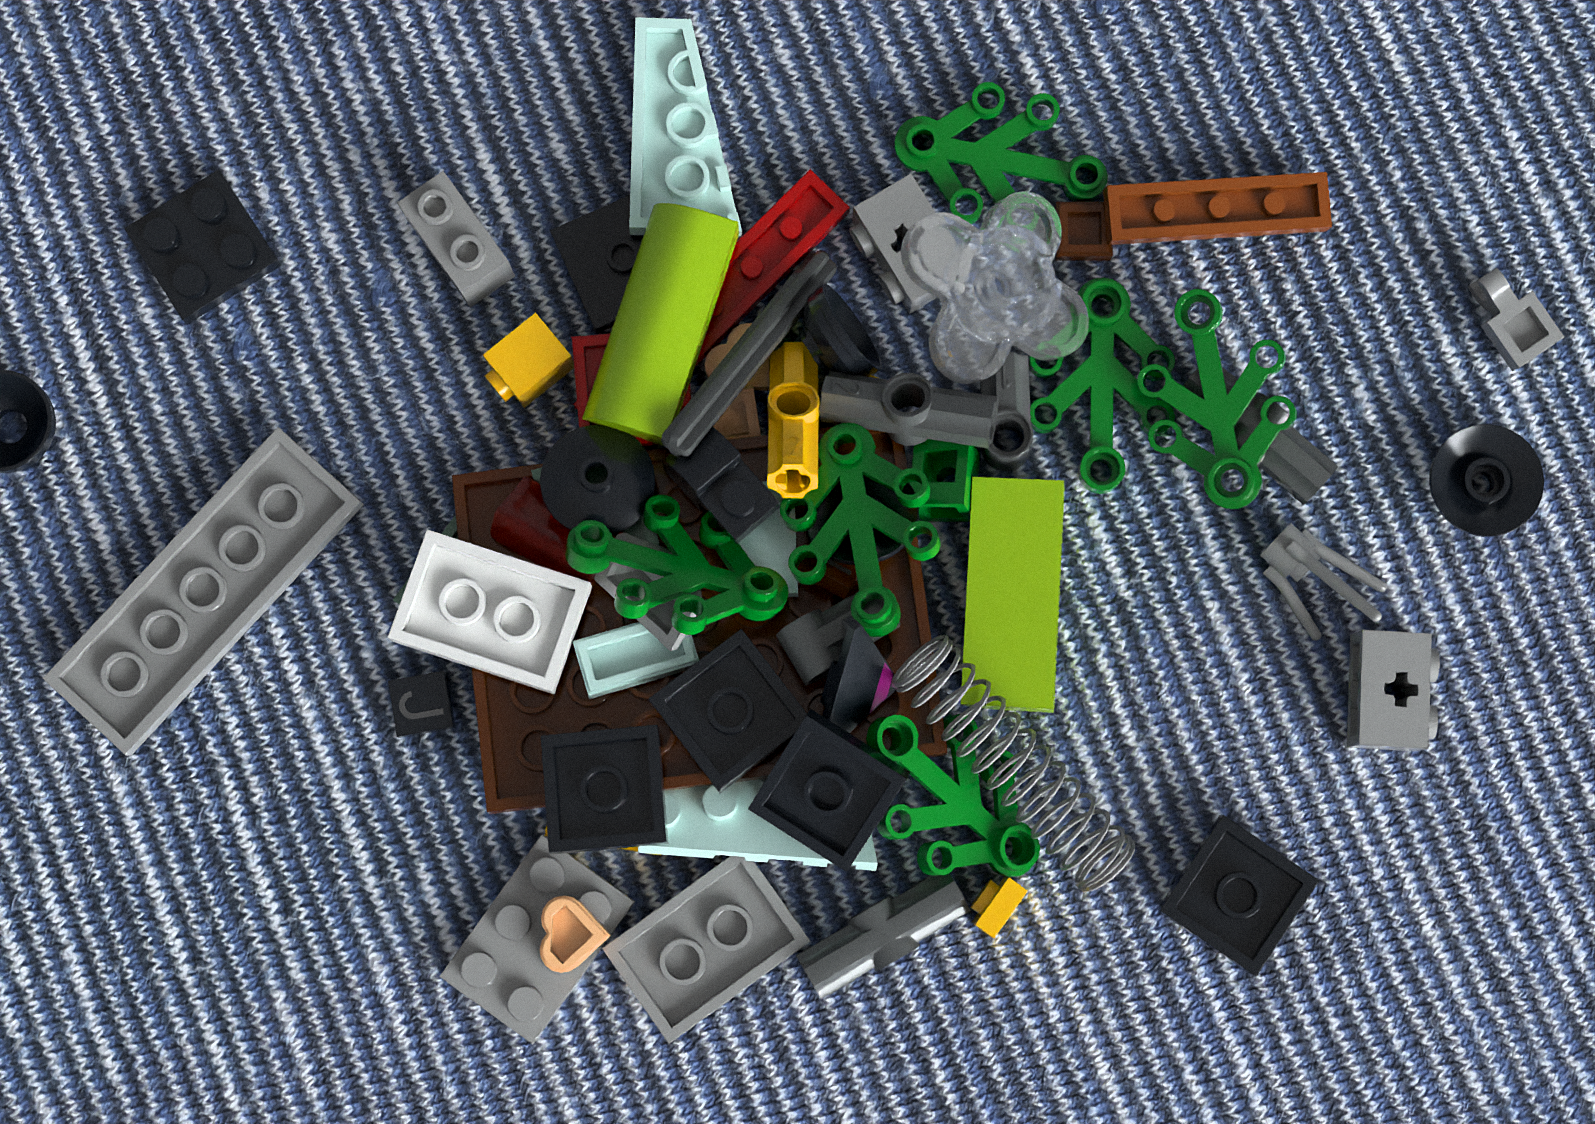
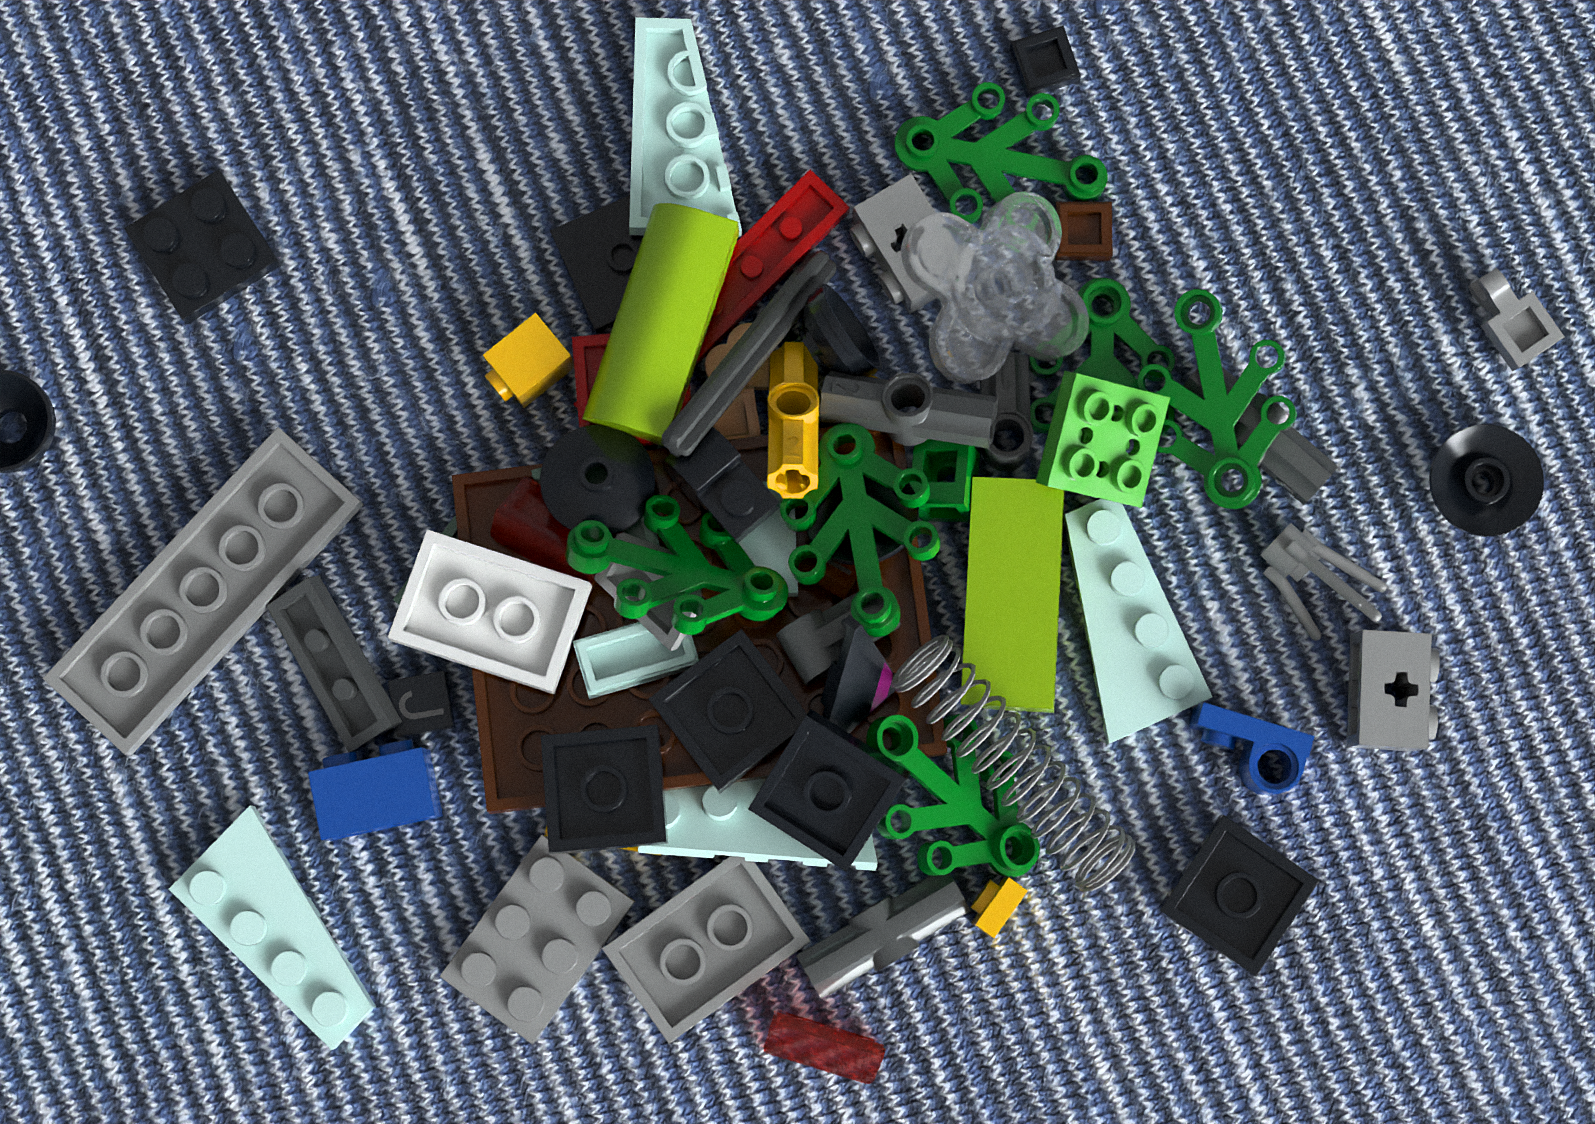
(264, 917): none -> light aqua wing
(334, 663): none -> dark grey plate
(374, 792): none -> blue brick
(456, 239): light grey brick -> none
(570, 935): light nougat tile -> none
(824, 1047): none -> clear red slope
(1045, 61): none -> black tile
(1085, 435): none -> plate
(1131, 631): none -> light aqua wing
(1217, 208): dark orange plate -> none
(1226, 727): none -> blue plate

